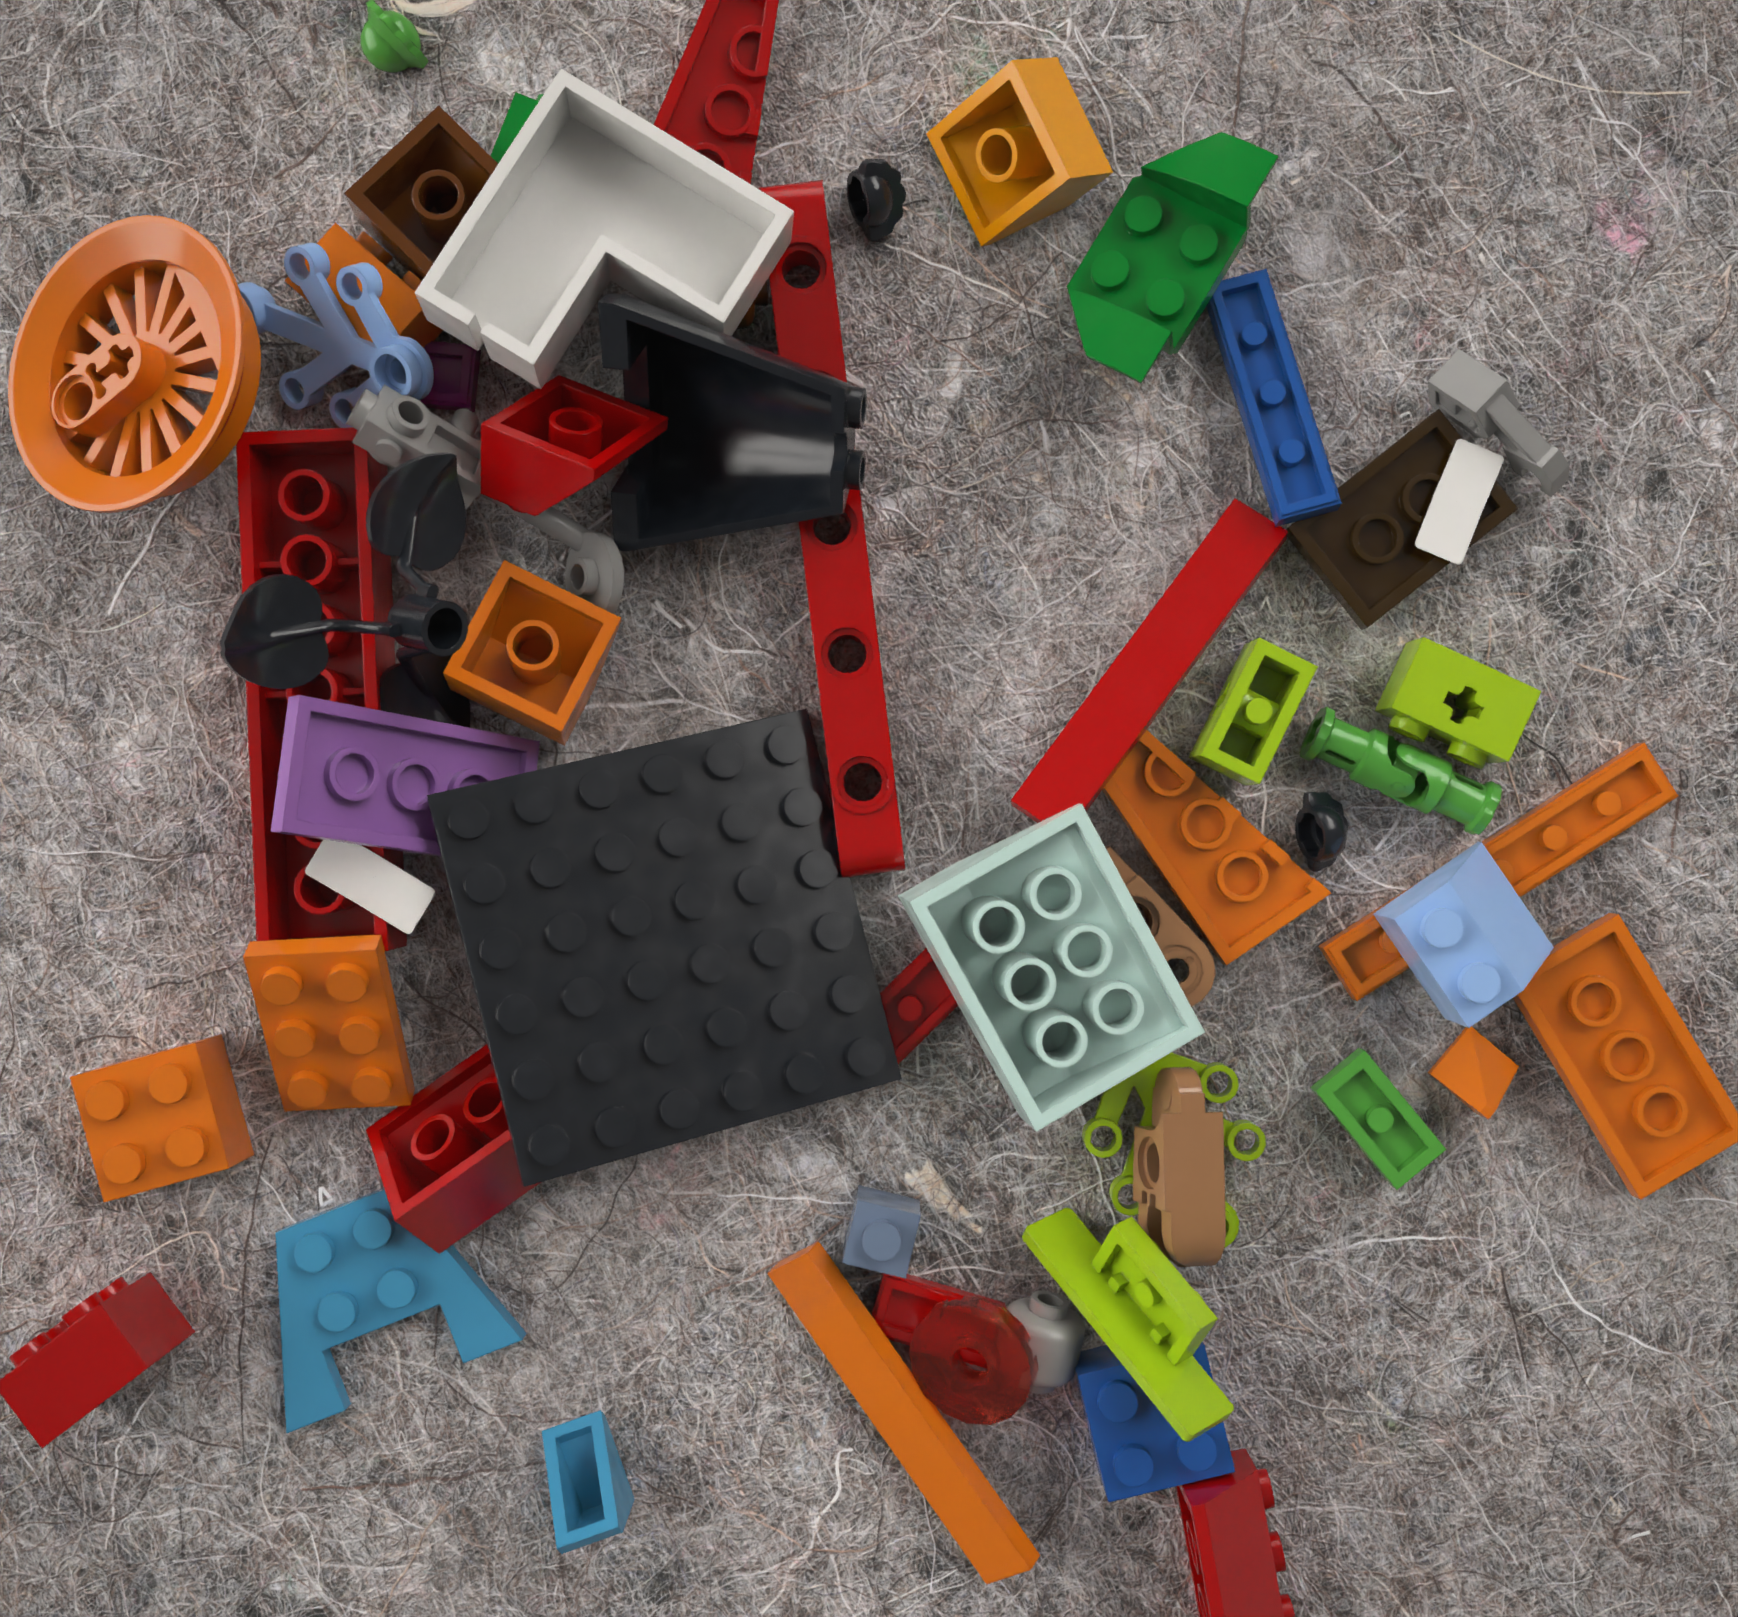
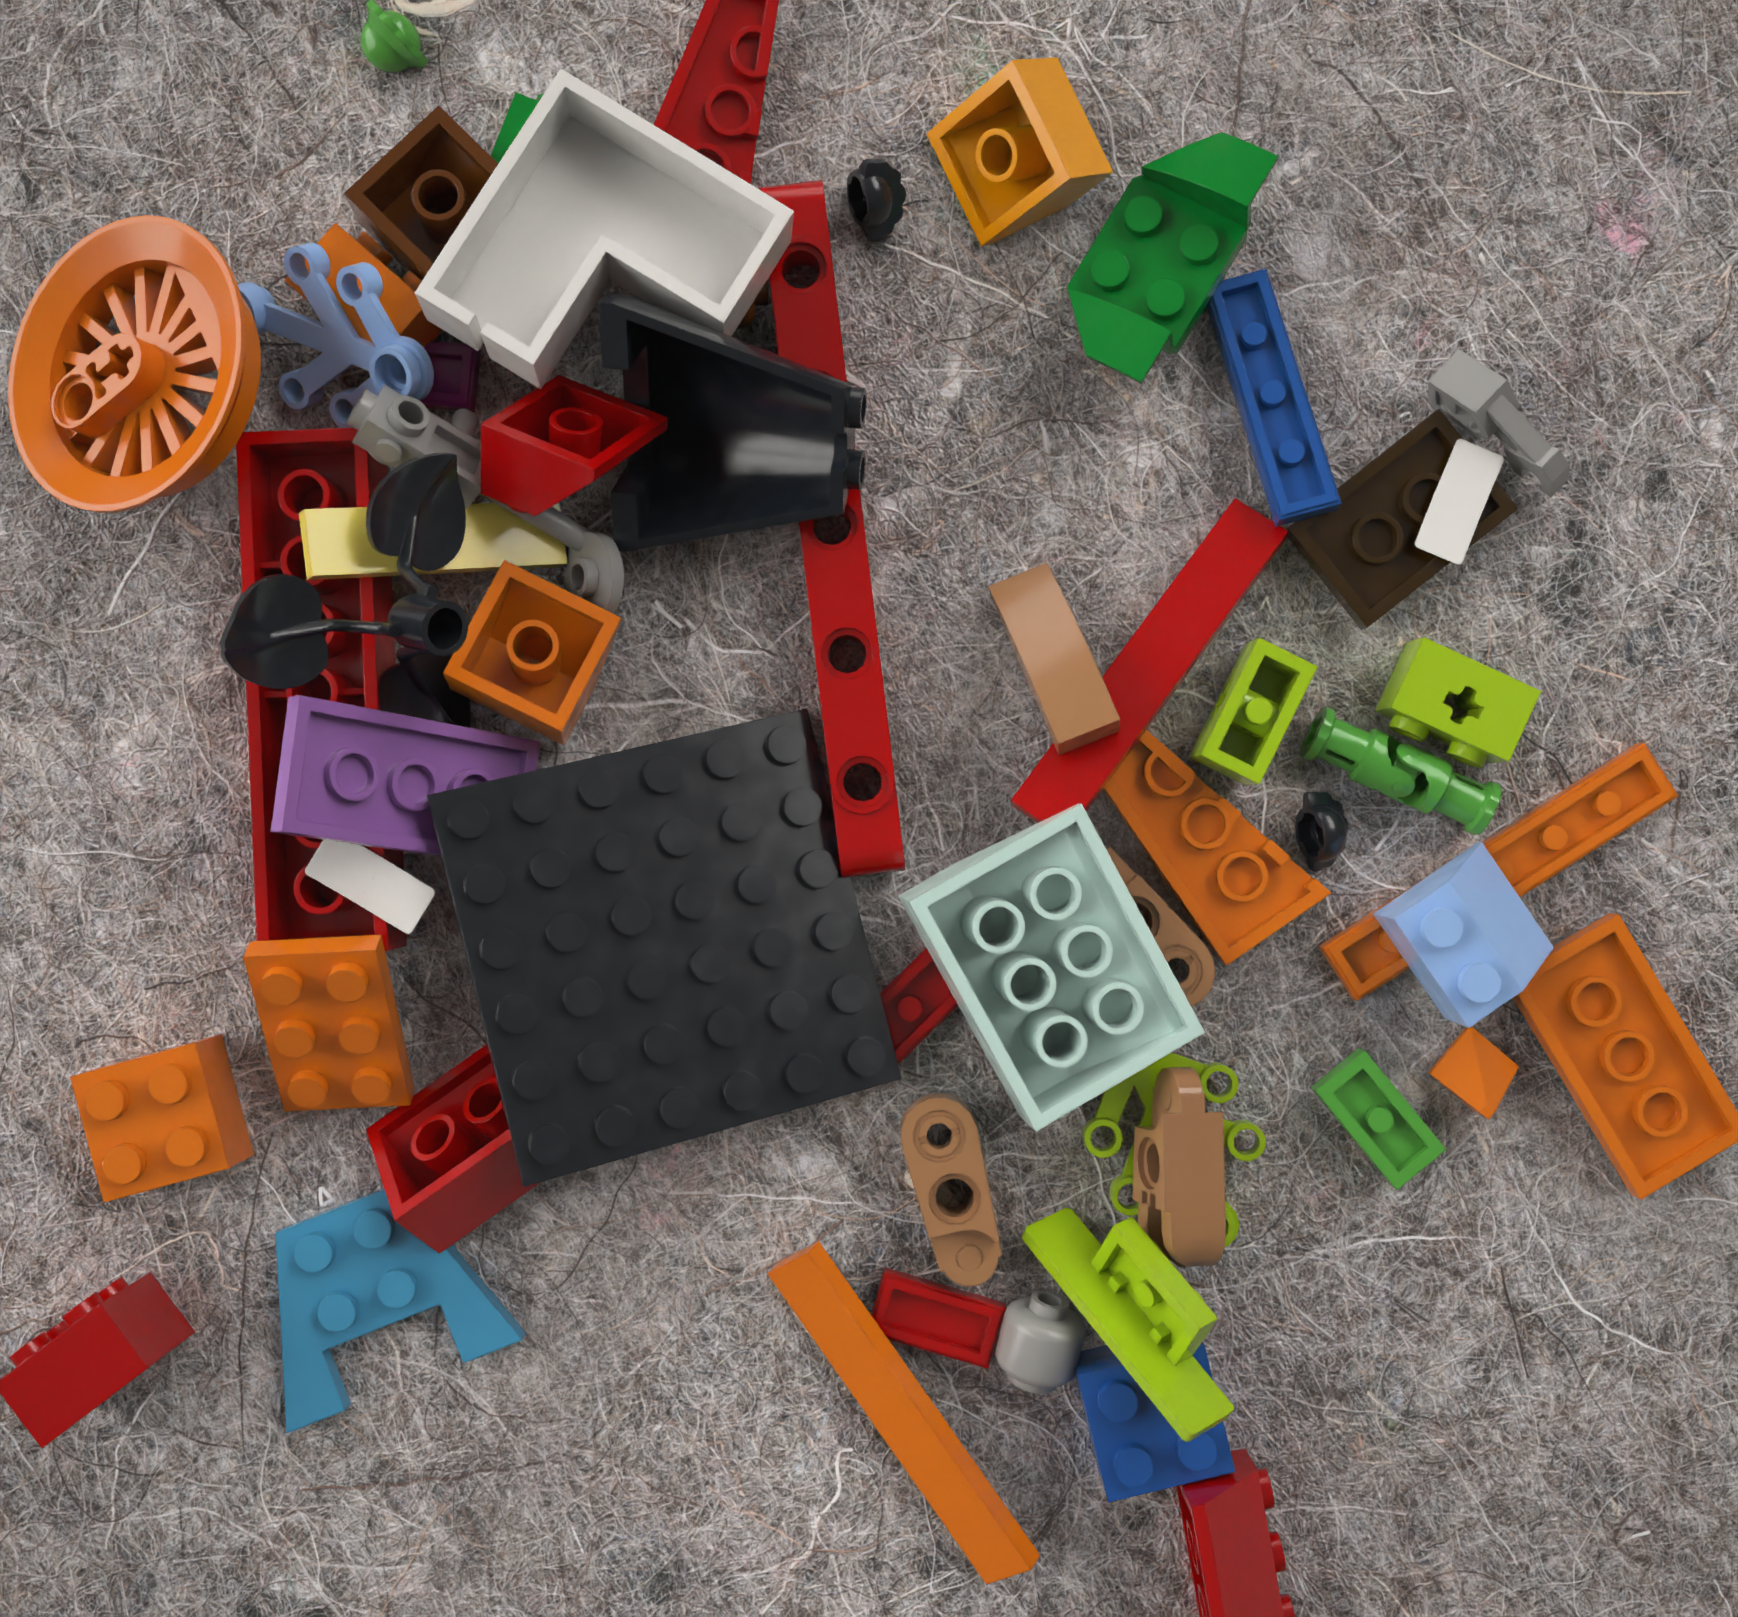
(339, 546): none -> light yellow tile
(585, 1482): dark azure slope -> none
(881, 1231): sand blue brick -> none
(956, 1387): clear red tile -> none
(962, 1235): none -> medium nougat piece
(1055, 659): none -> medium nougat slope

